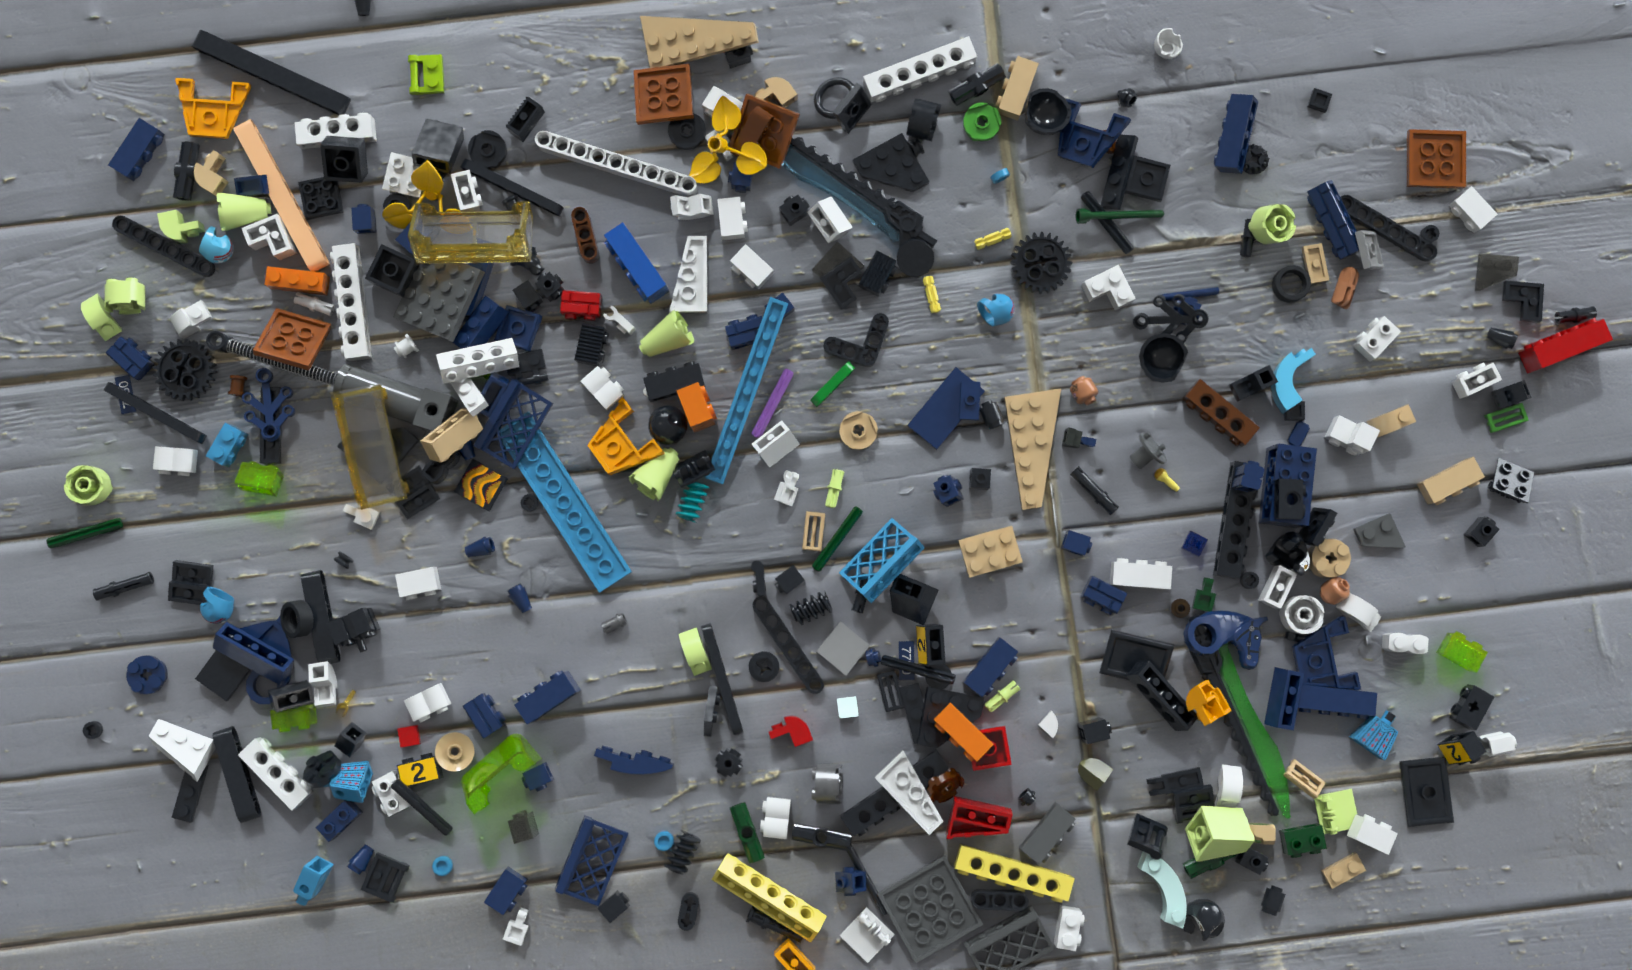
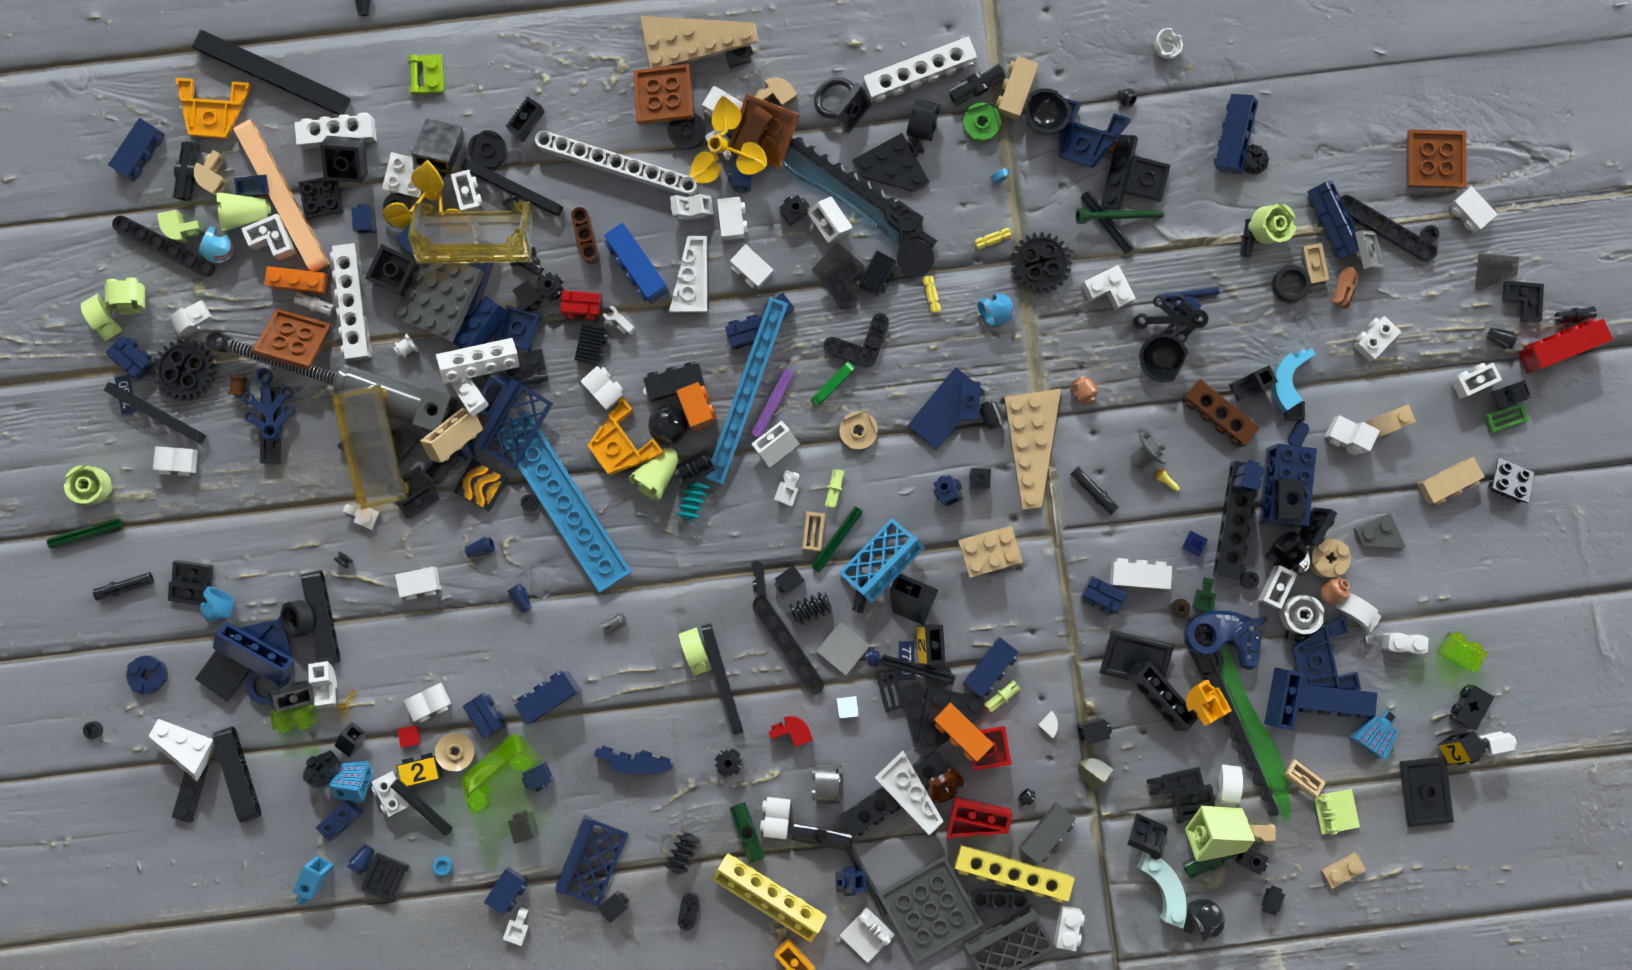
(227, 445): dark azure brick -> none
(252, 757): white brick -> none
(259, 478): clear neon green brick -> none
(353, 628): black brick -> none
(664, 841): dark azure tile -> none
(667, 335): yellowish green cone -> none
(710, 713): black wing -> none
(764, 923): black pin -> none
(767, 675): black gear -> none
(1074, 438): pearl dark grey piece -> none
(1076, 543): dark blue brick -> none
(1303, 839): dark green brick -> none
(1319, 100): black tile -> none
(1372, 834): white brick -> none
(1482, 531): black brick -> none

